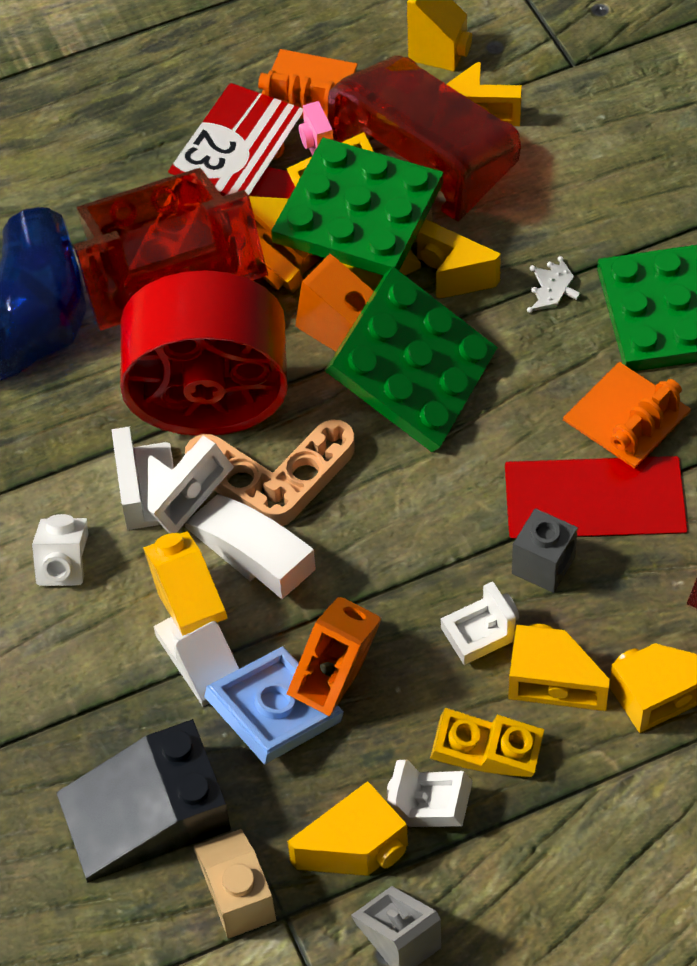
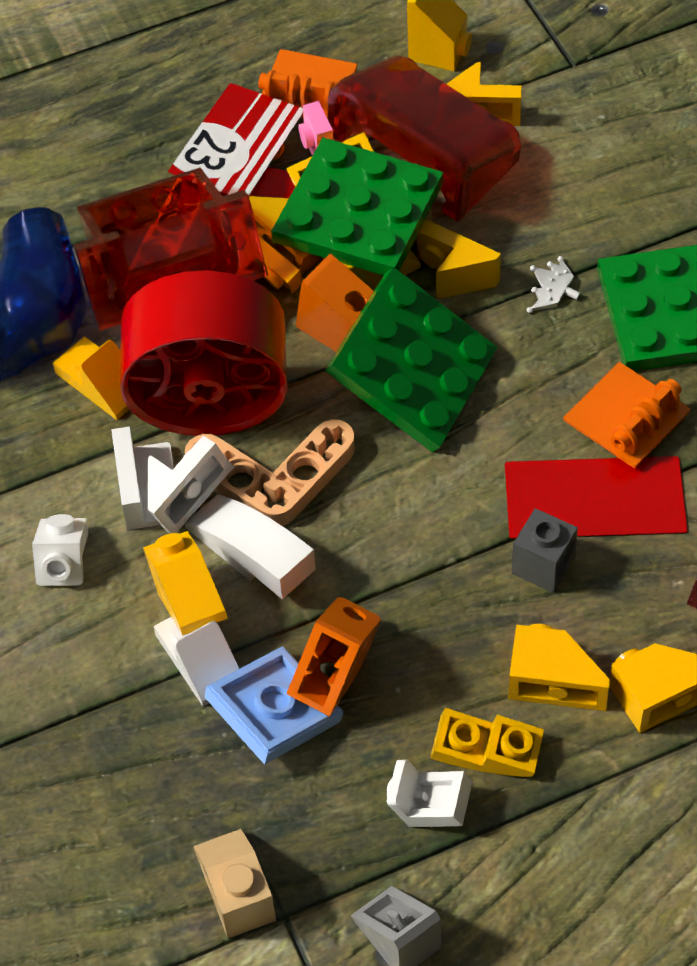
(94, 374): none -> slope
(144, 802): slope -> none
(351, 836): yellow slope -> none
(482, 625): white bracket -> none

